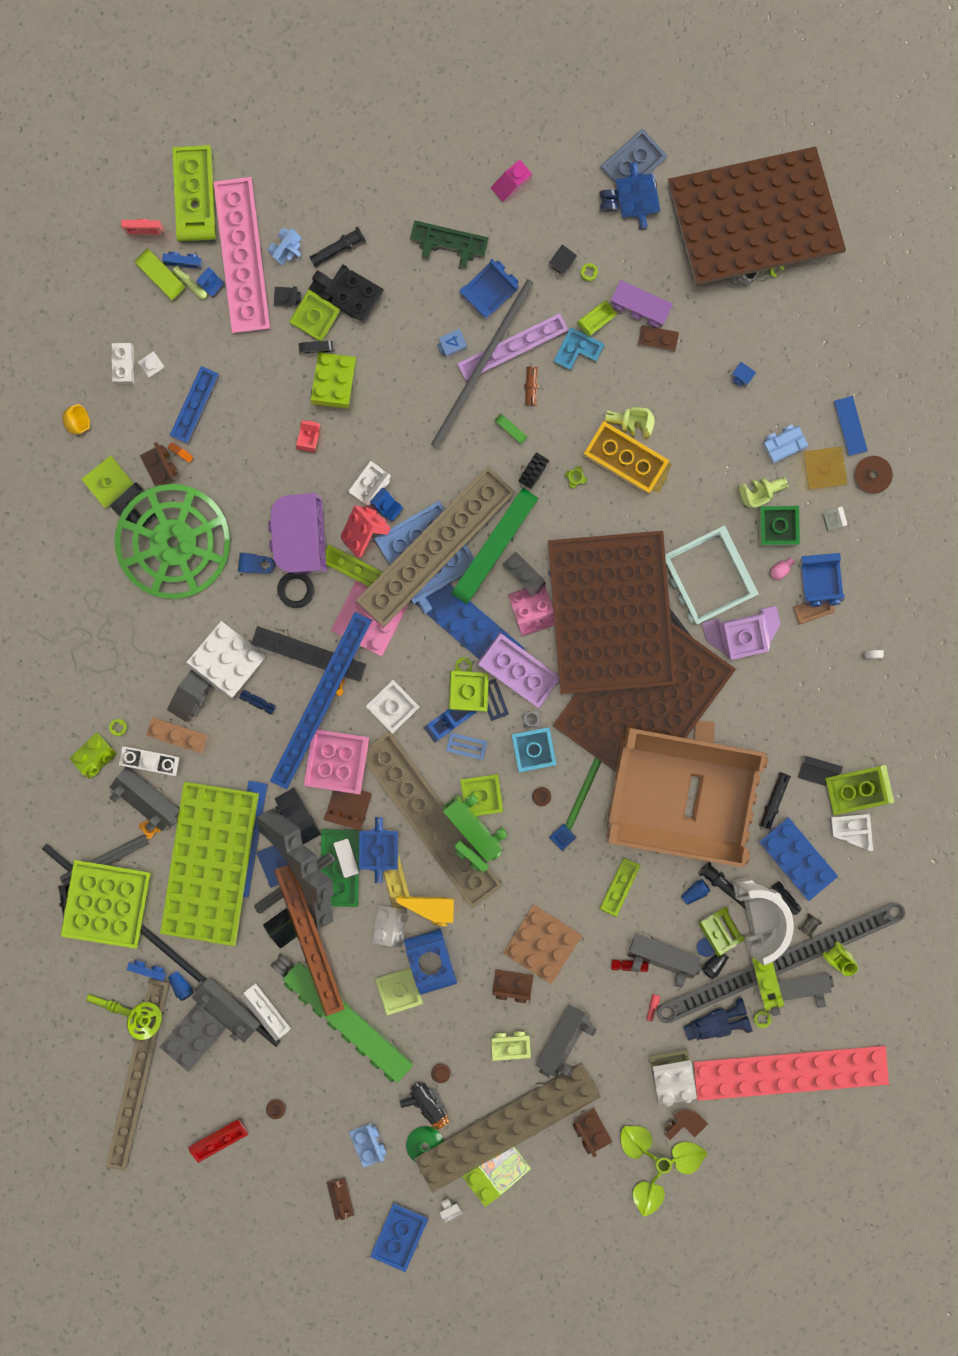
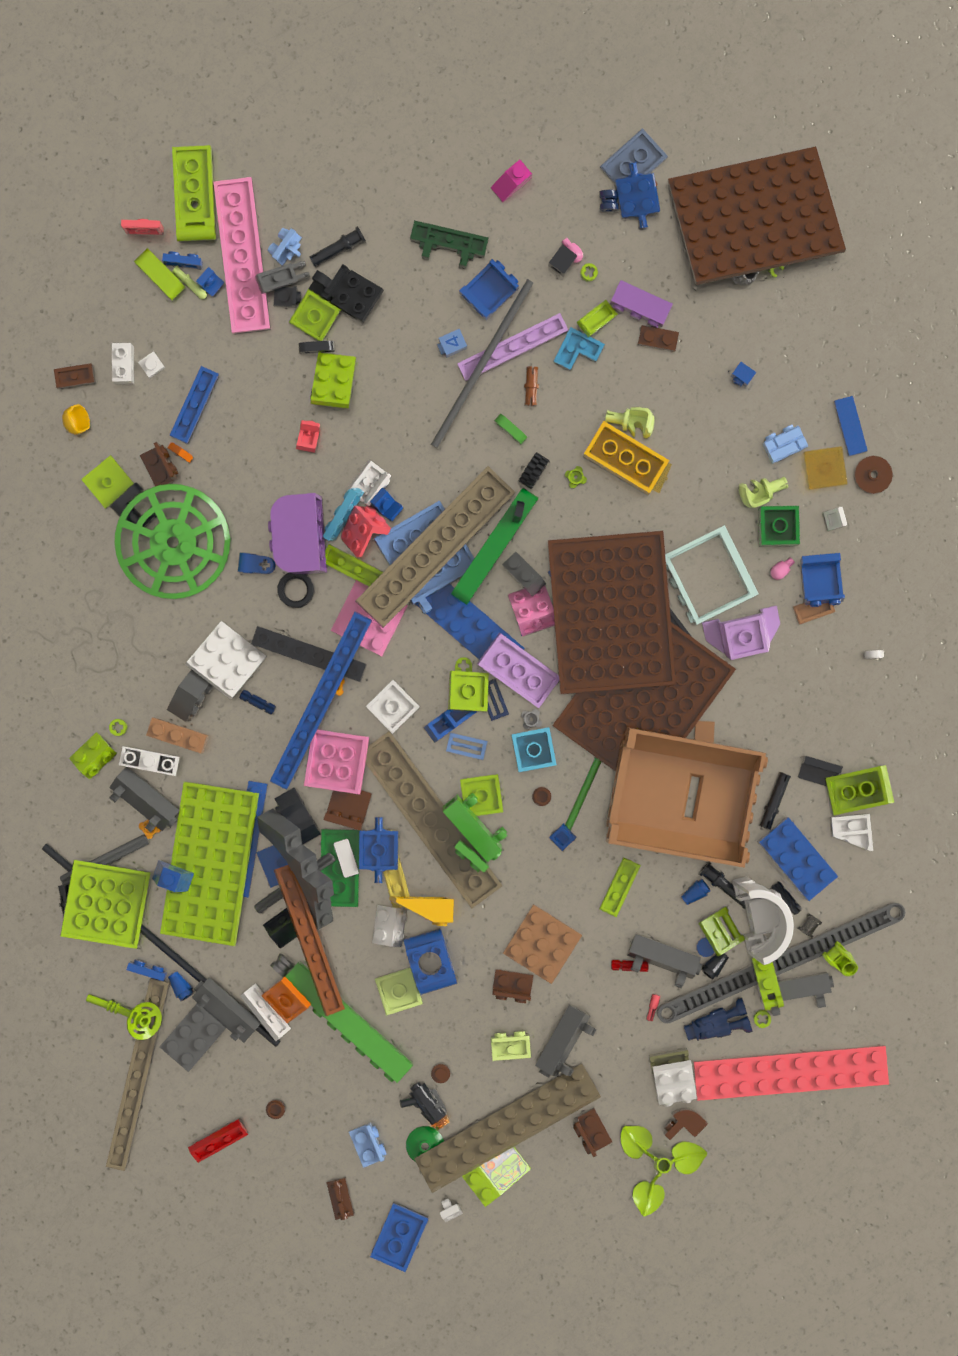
(74, 376): none -> reddish brown plate
(172, 877): none -> blue slope
(280, 277): none -> dark grey hinge
(286, 999): none -> orange plate
(342, 513): none -> medium azure plate
(518, 512): none -> black tile
(574, 248): none -> bright pink cylinder

